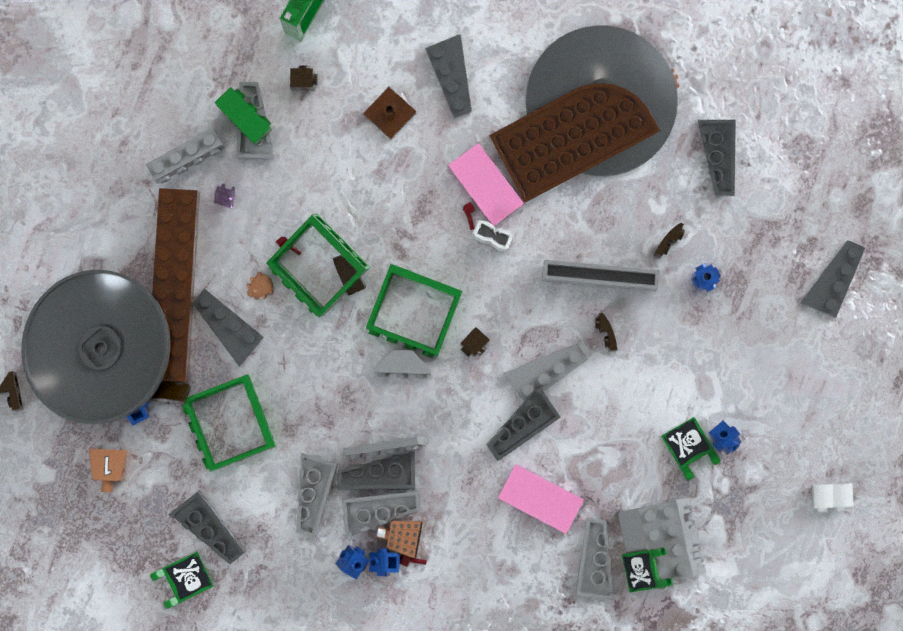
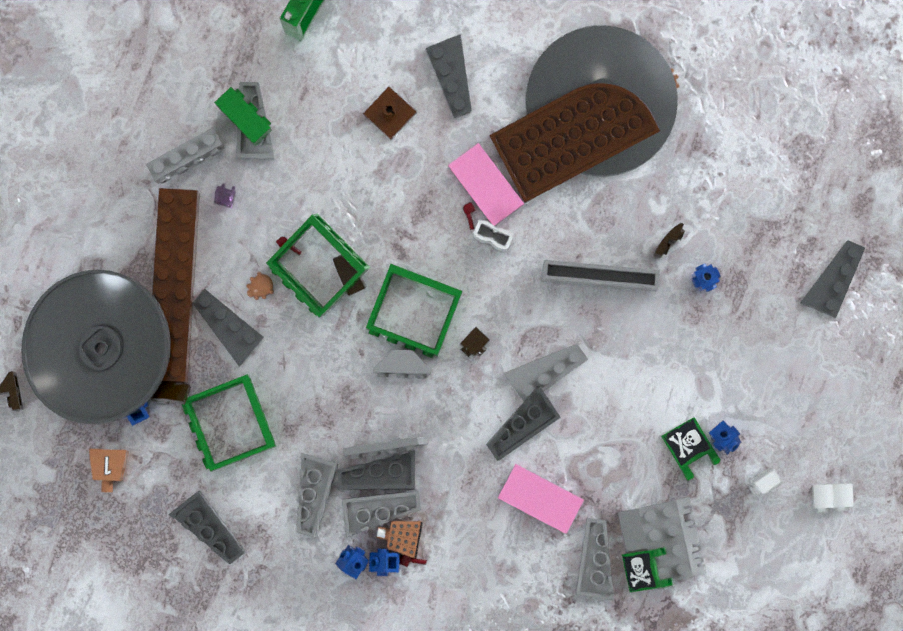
(186, 578): flag -> none
(303, 78): dark brown brick -> none
(605, 327): dark brown slope -> none
(720, 147): dark grey wing -> none
(764, 482): none -> white brick

